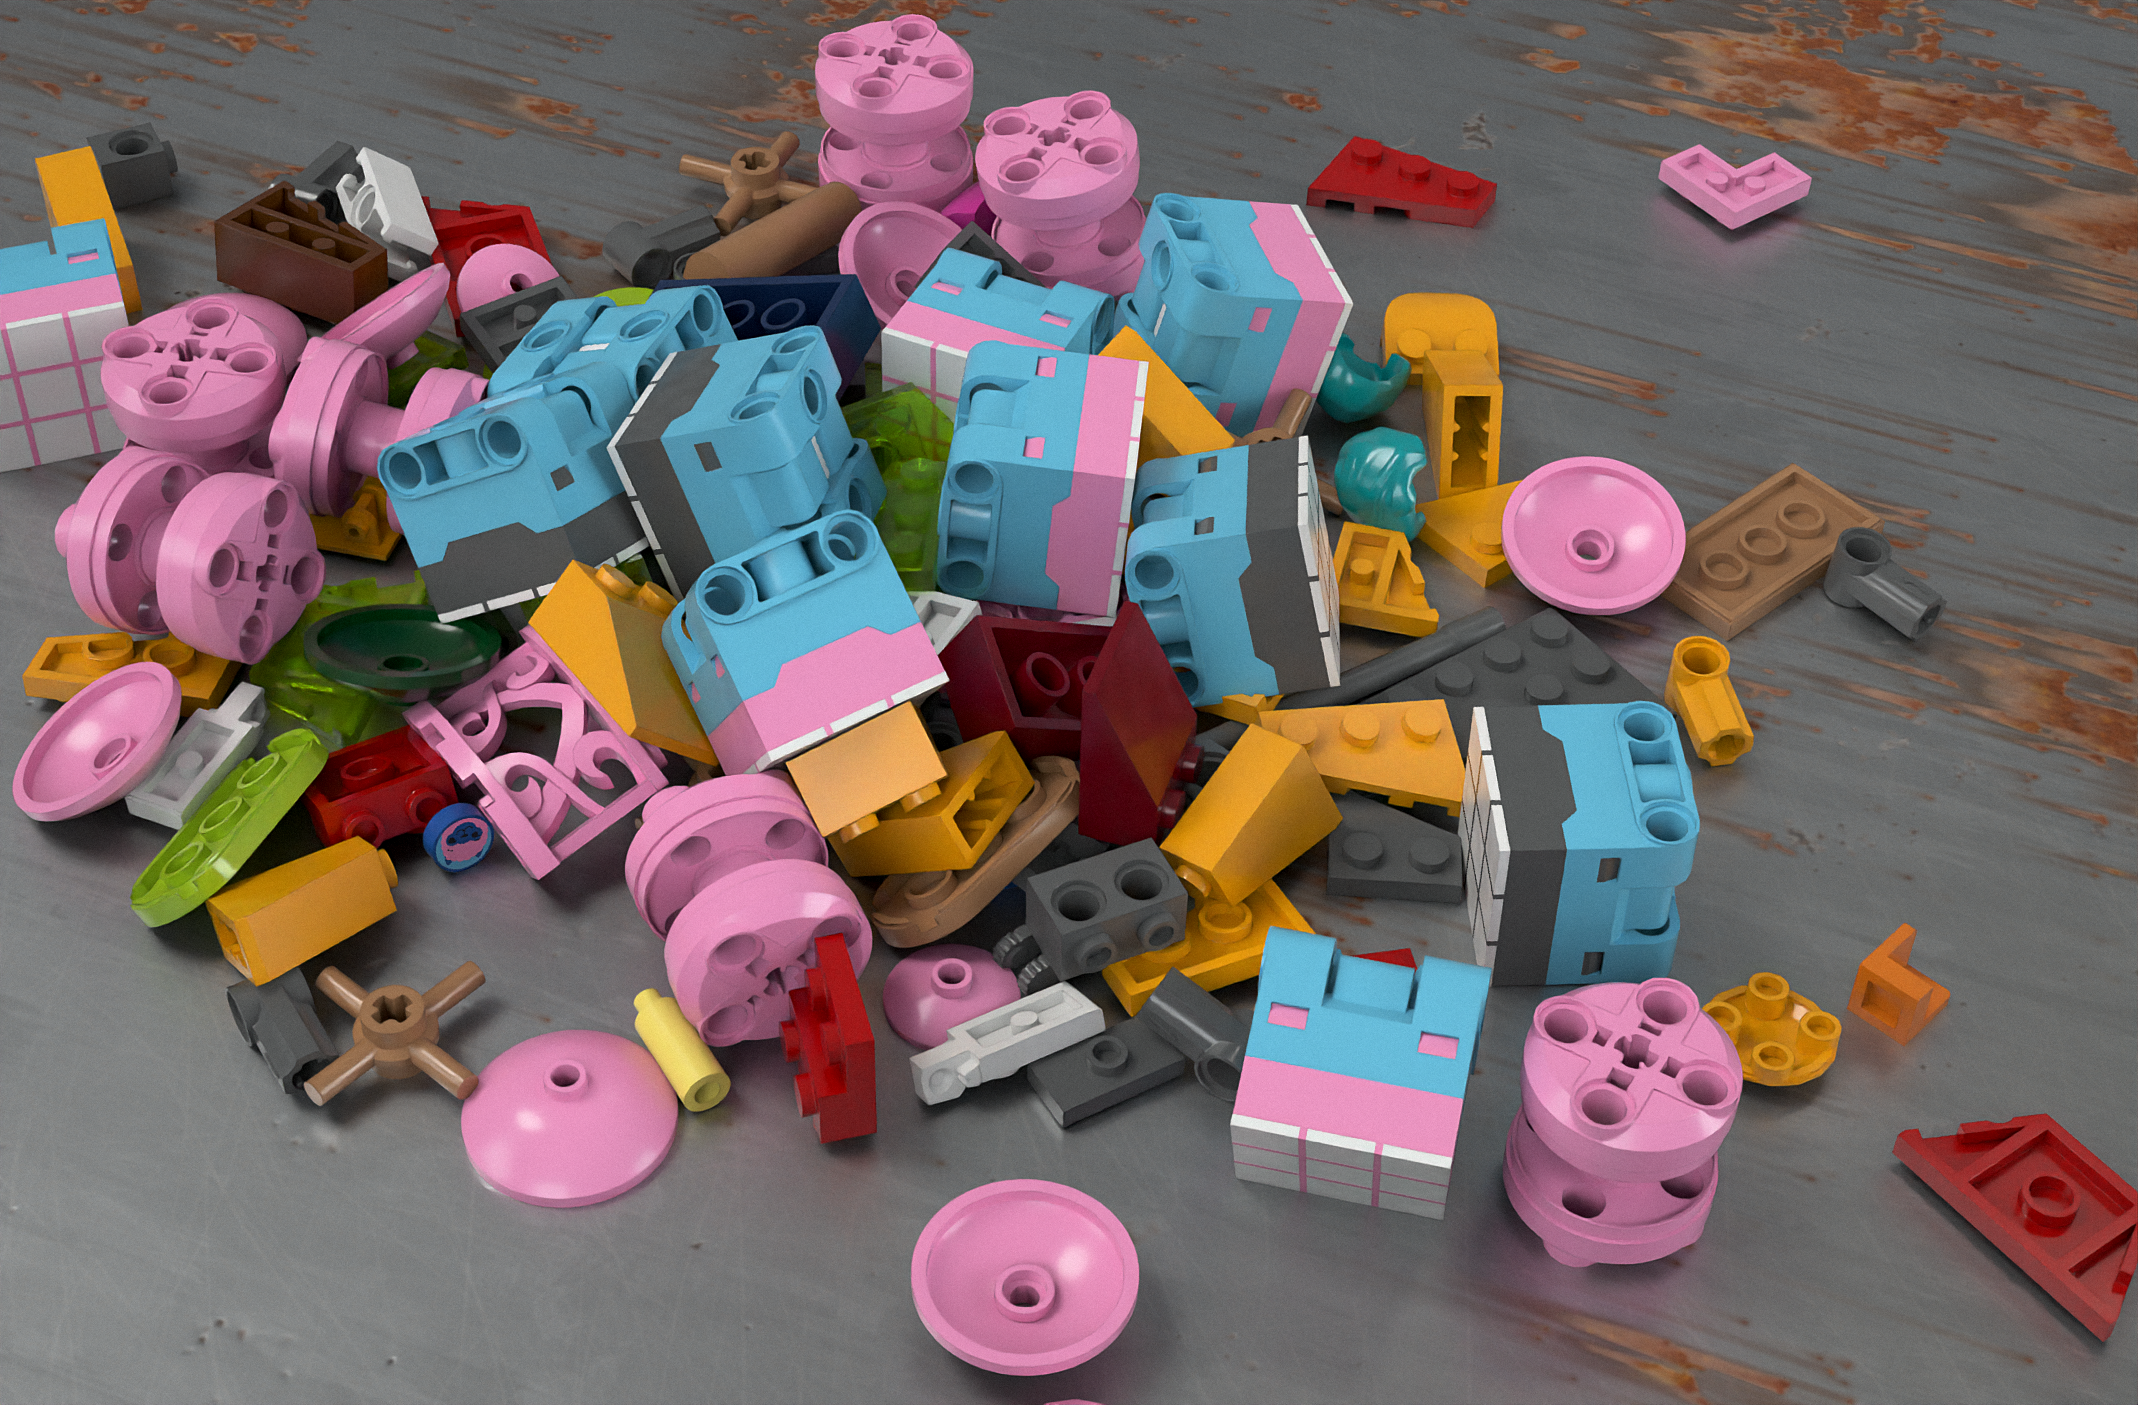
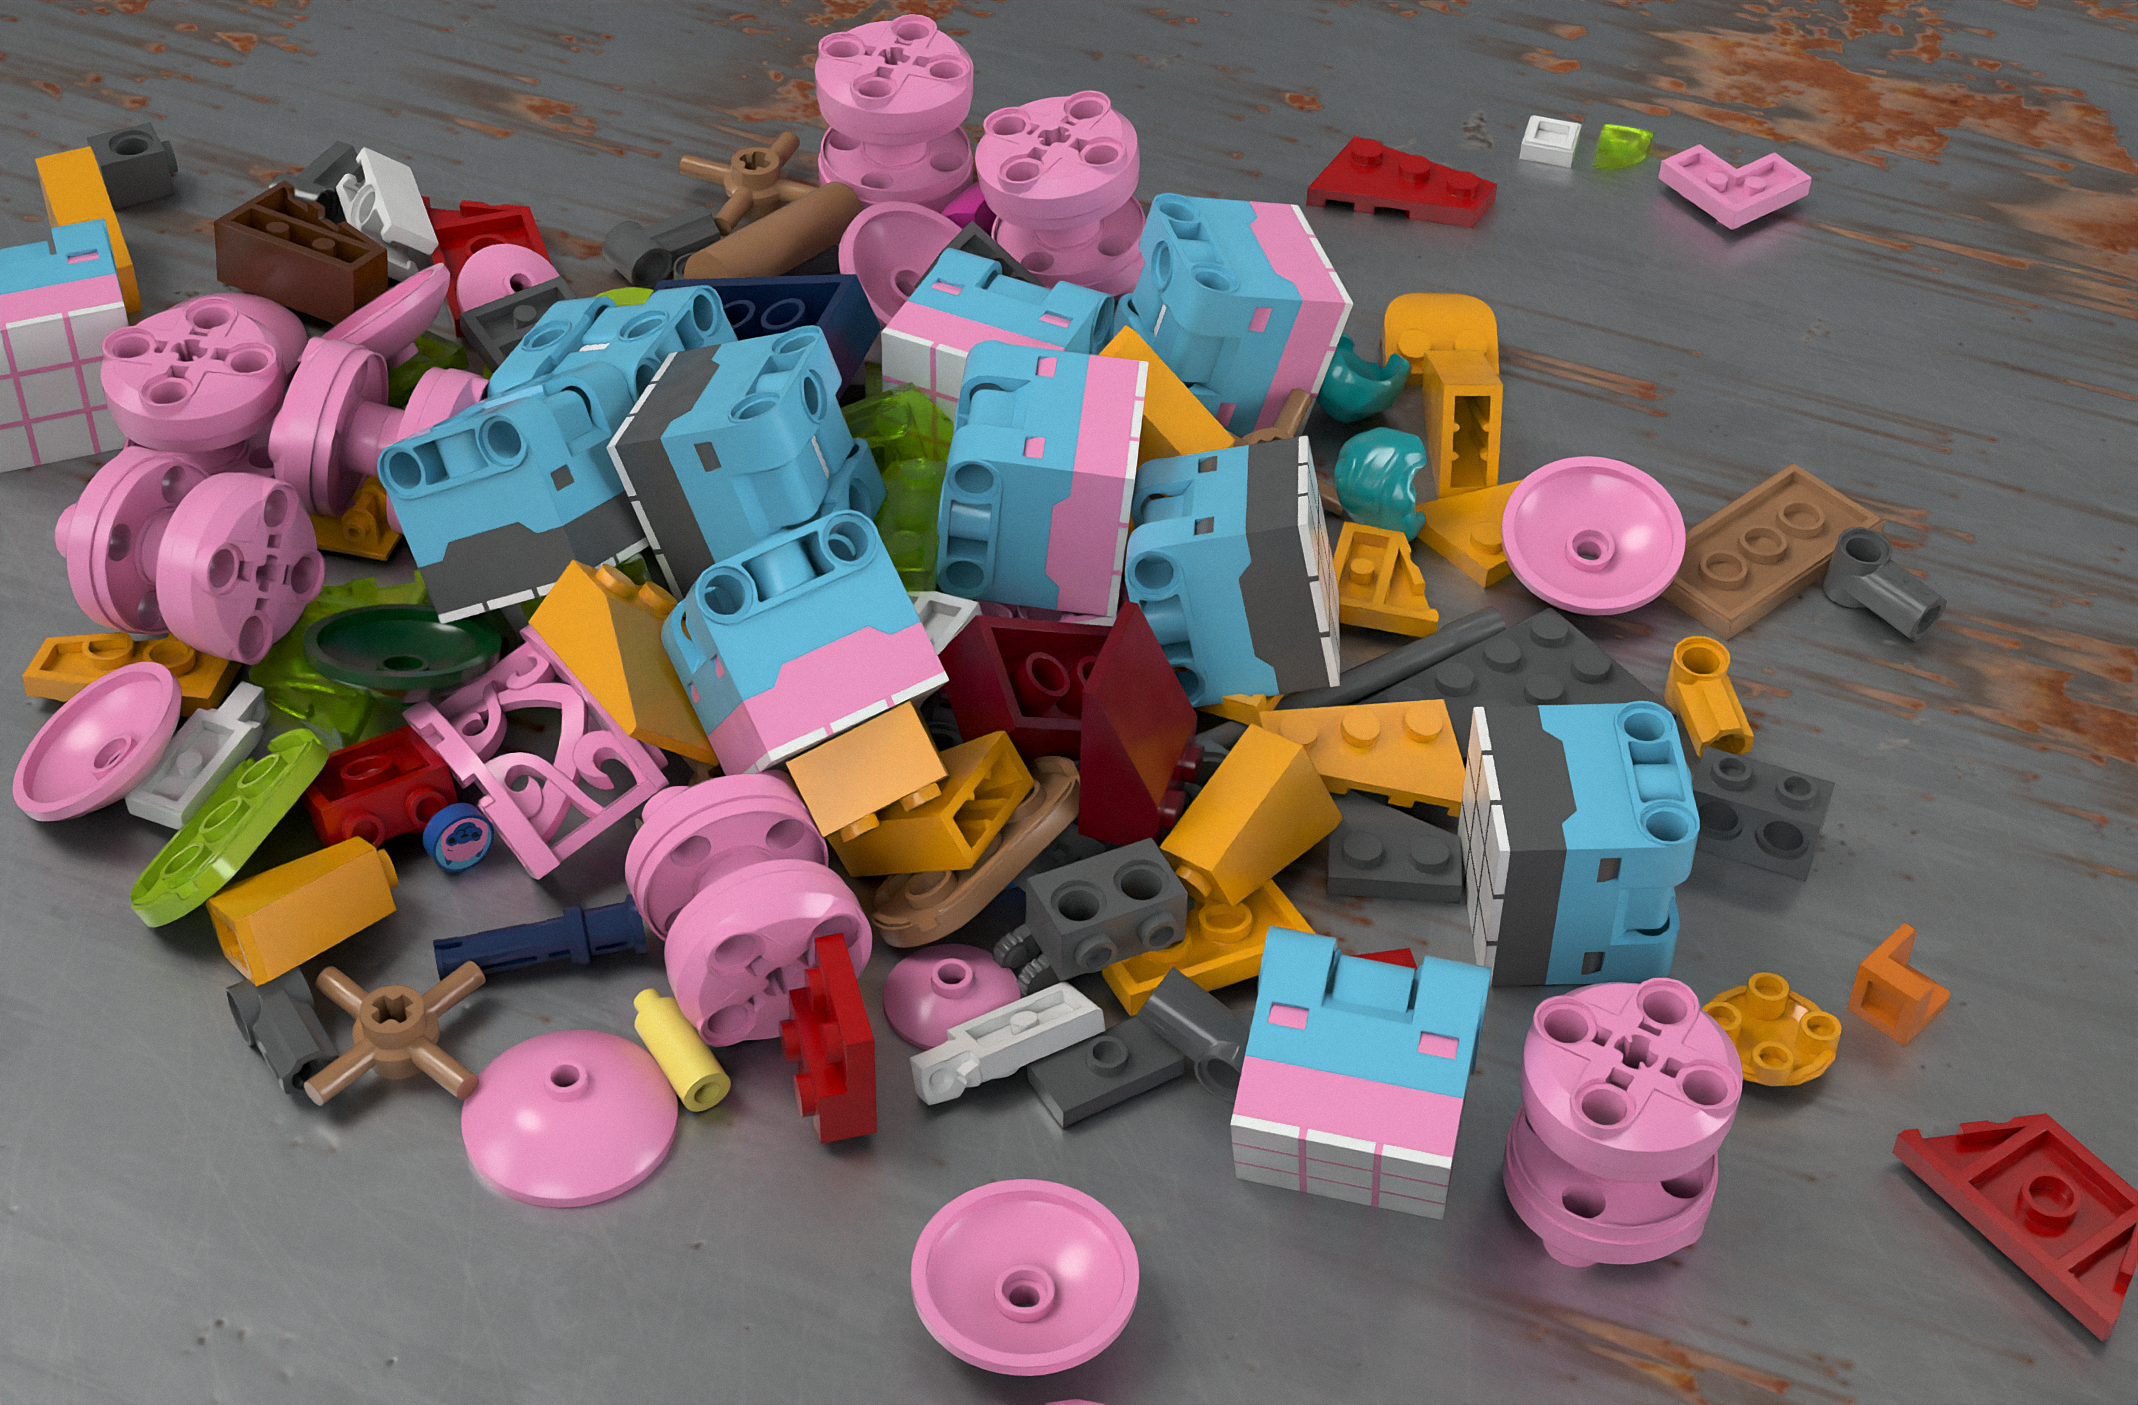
(575, 936): none -> dark blue pin
(1550, 141): none -> white tile
(1622, 146): none -> clear neon green tile
(1759, 812): none -> dark grey brick

